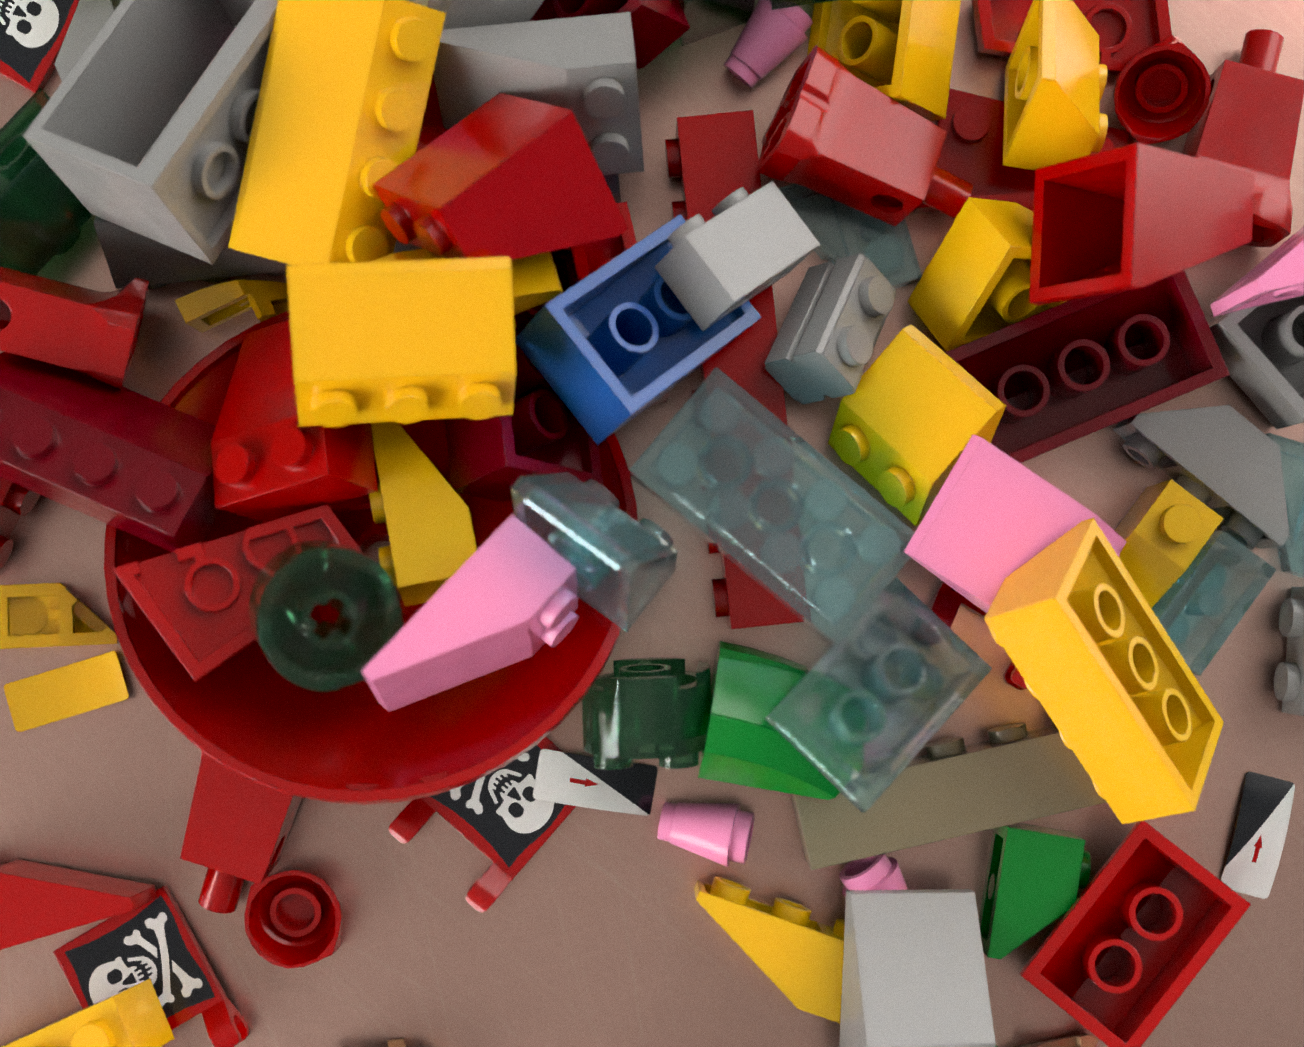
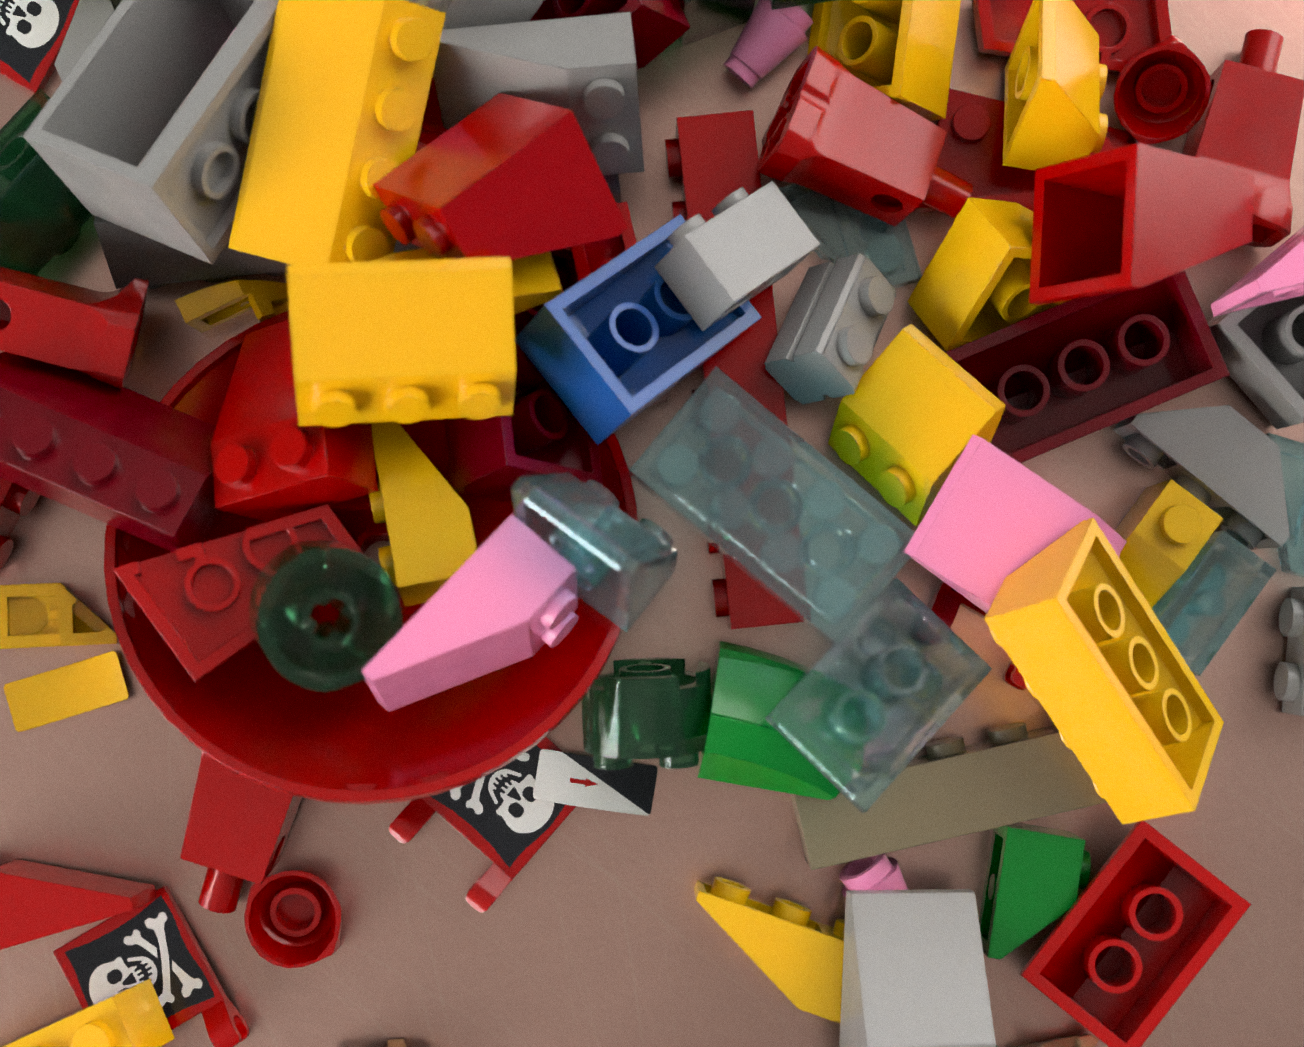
(708, 829): bright pink cone -> none
(1259, 835): sticker -> none

